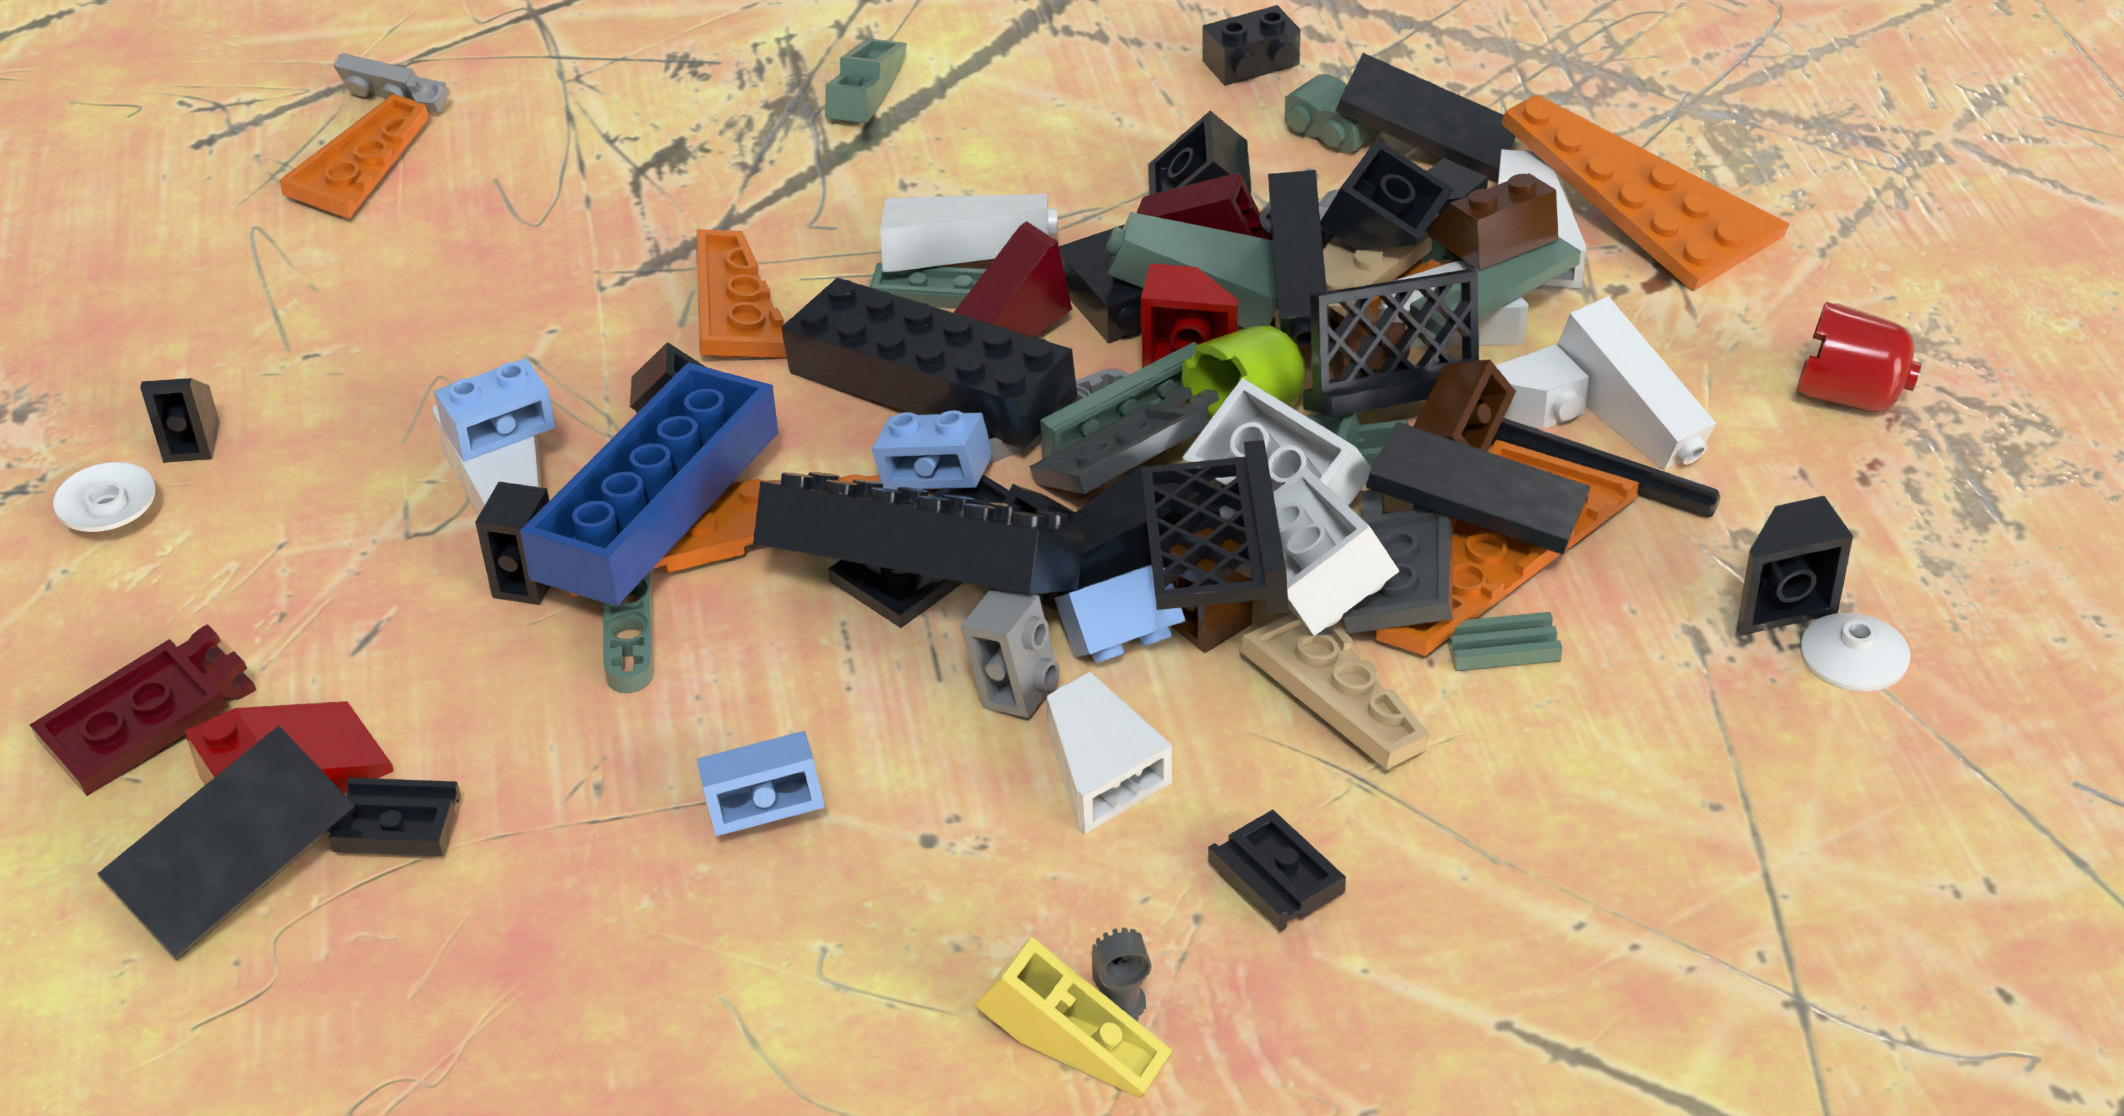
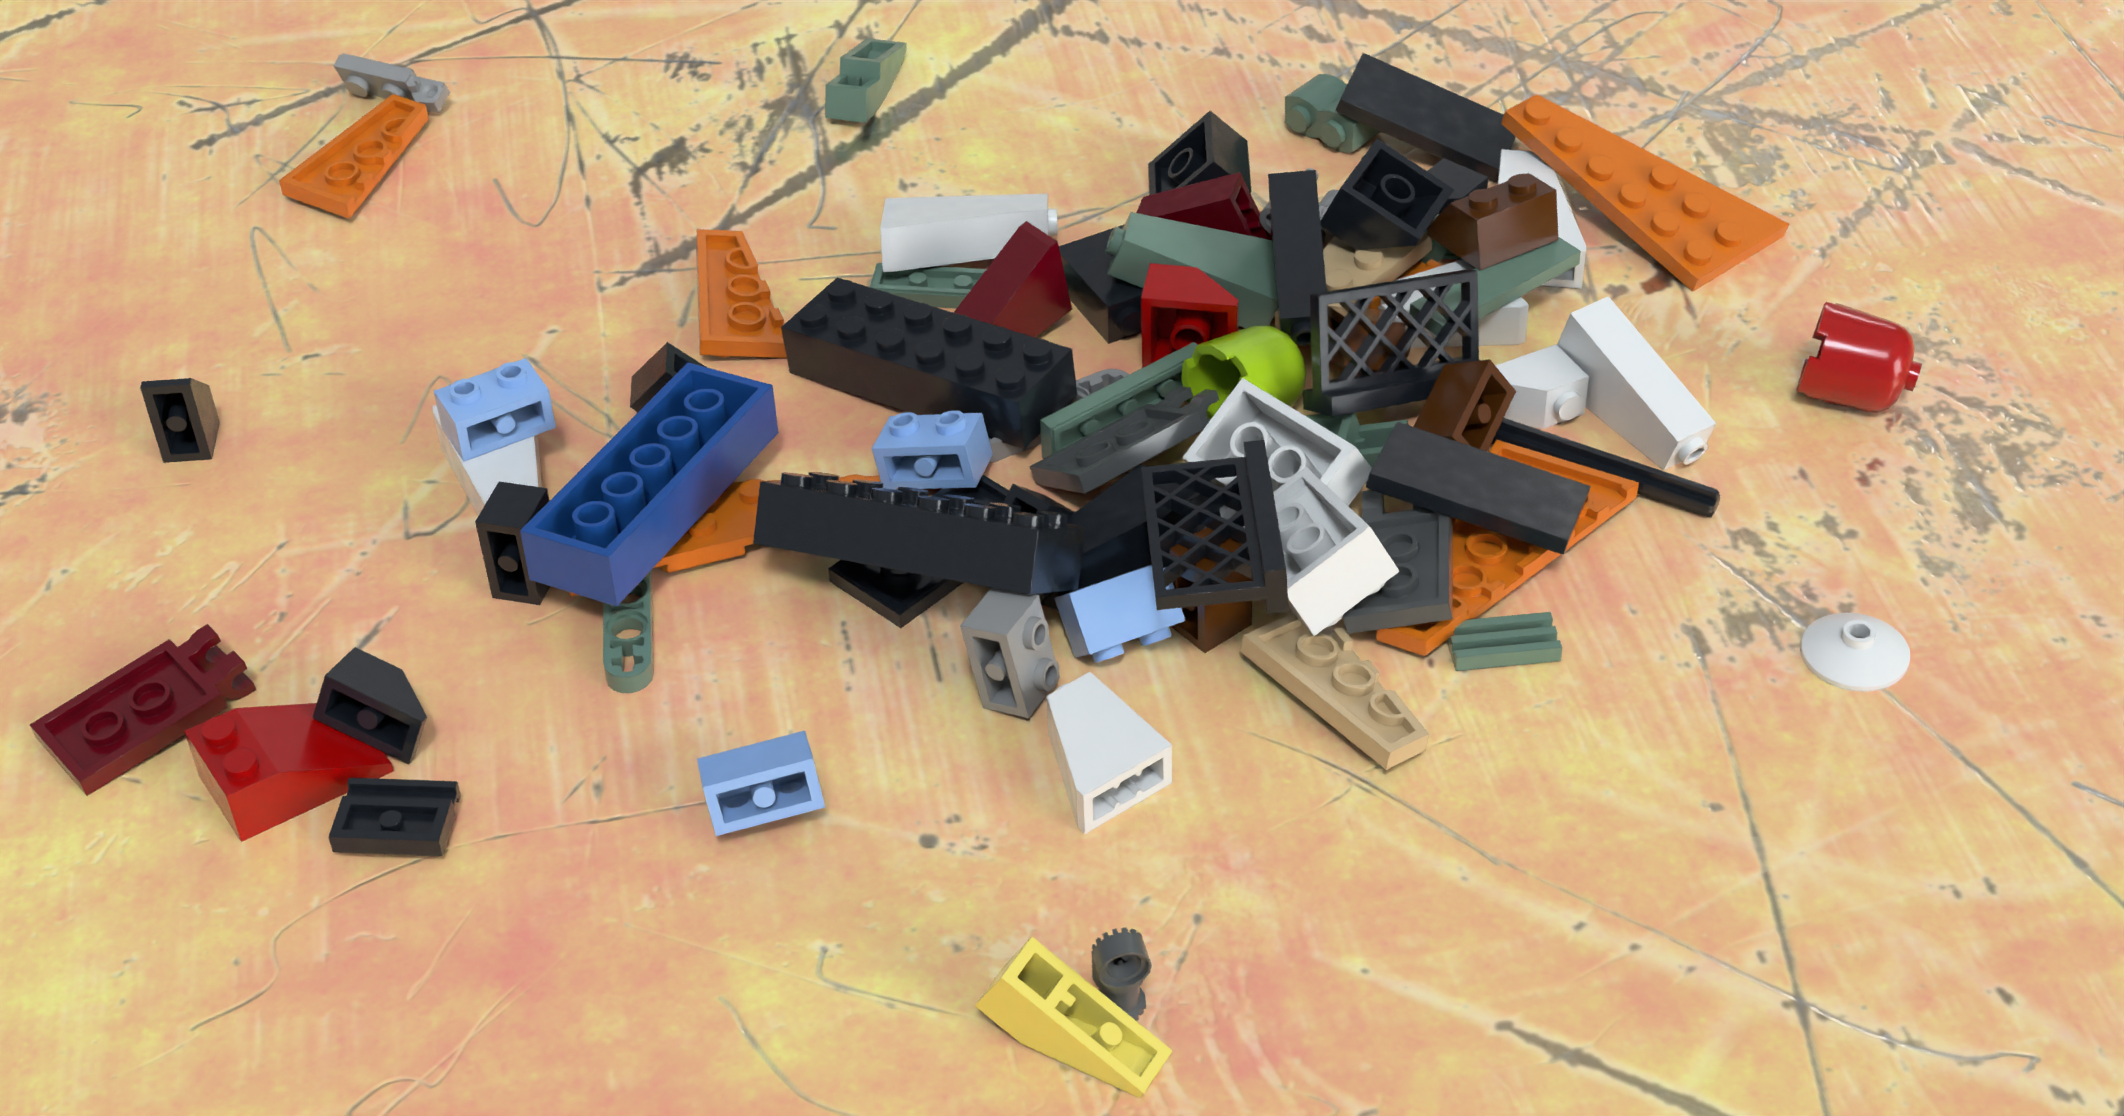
(104, 496): white dish -> none
(226, 842): black tile -> none
(372, 704): none -> black slope
(1251, 45): black brick -> none
(1277, 869): black plate -> none
(1795, 567): black slope -> none

